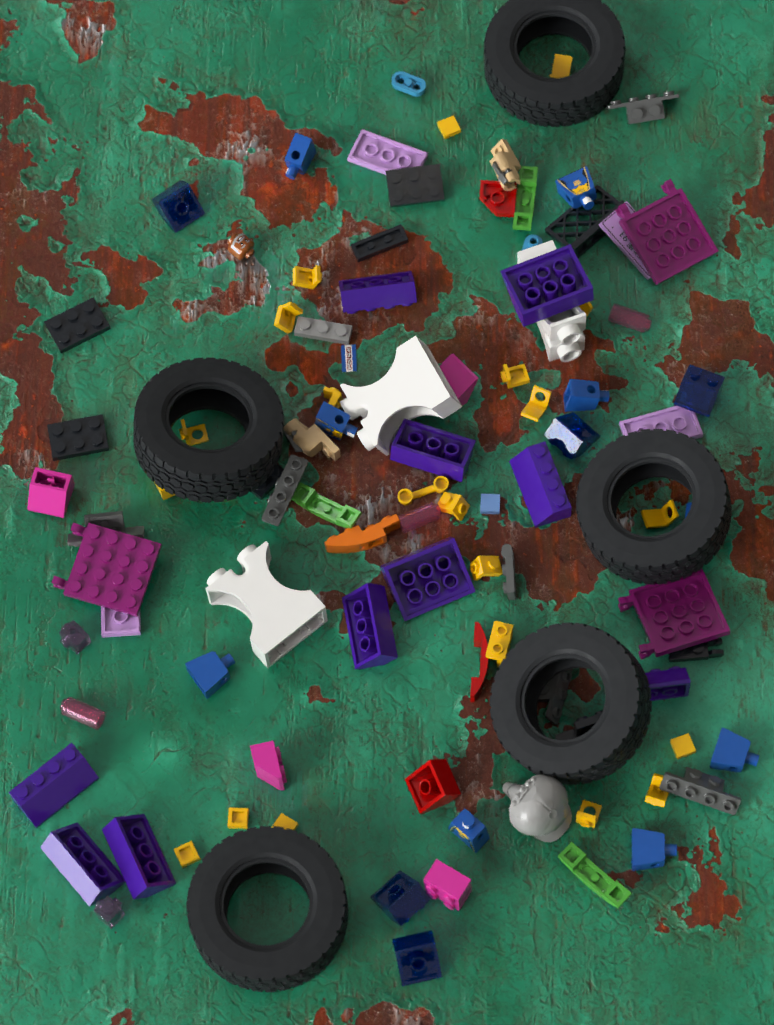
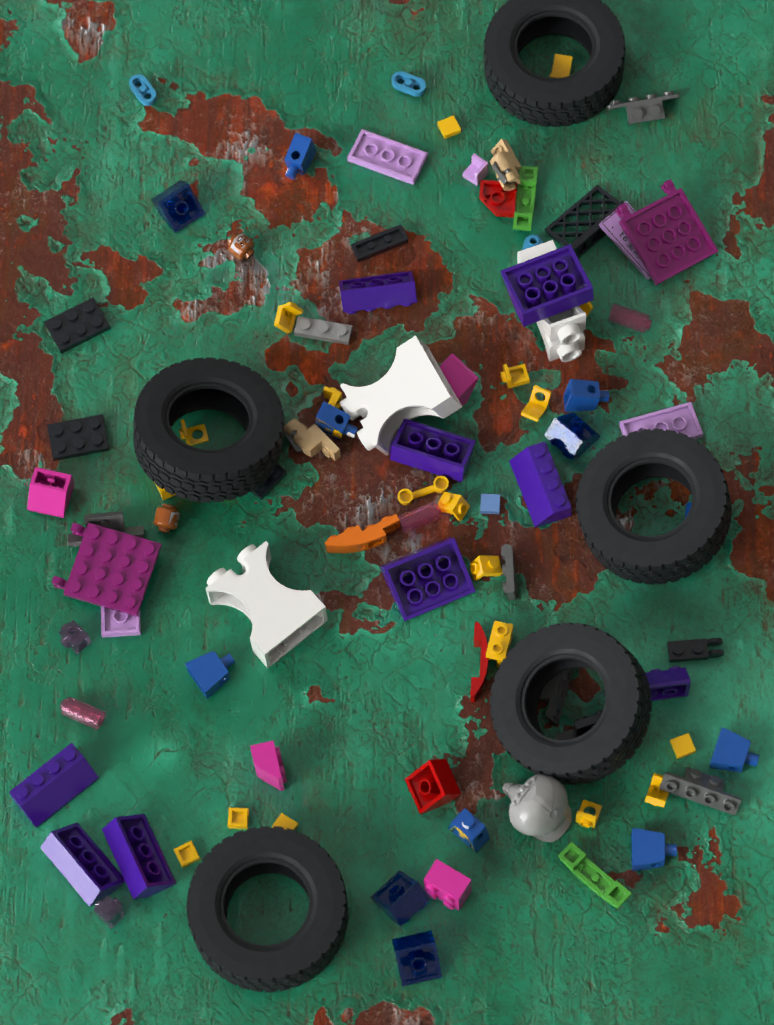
(143, 91): none -> dark azure plate
(166, 518): none -> dark orange head
(284, 490): dark grey bracket -> none
(307, 277): yellow bracket -> none
(325, 508): bright green slope -> none
(348, 358): sticker -> none
(369, 626): dark purple slope -> none
(415, 185): black plate -> none
(477, 170): none -> lavender panel
(577, 189): torso -> none
(659, 517): yellow bracket -> none
(676, 614): magenta plate -> none
(699, 390): clear blue slope -> none

